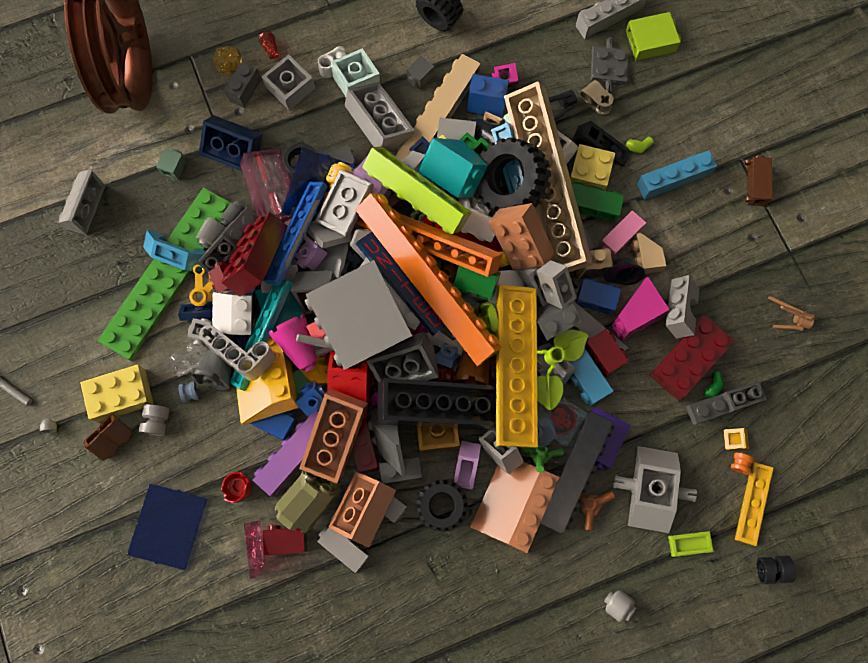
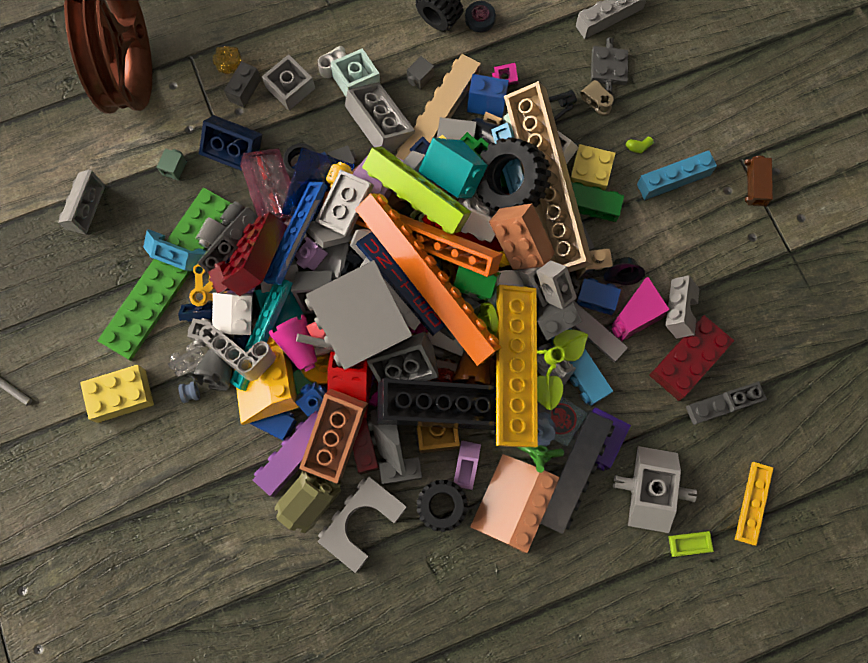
(48, 426): light grey hinge -> none
(107, 437): reddish brown brick -> none
(154, 420): light grey wheel -> none
(167, 526): clear blue piece -> none
(236, 487): red hair -> none
(254, 547): clear pink slope -> none
(268, 42): clear red cone -> none
(283, 541): dark red brick -> none
(362, 509): nougat slope -> none
(447, 358): medium blue tile -> none
(478, 10): none -> black wheel
(506, 457): light grey brick -> none
(591, 506): dark orange piece -> none
(594, 136): black slope -> none
(606, 352): dark red brick -> none
(620, 606): light grey head -> none
(622, 233): bright pink brick -> none
(648, 254): tan slope -> none
(653, 36): lime brick -> none
(716, 387): green arm -> none
(736, 439): yellow slope -> none
(742, 463): orange wheel -> none
(776, 569): black wheel -> none
(801, 317): medium nougat plant -> none

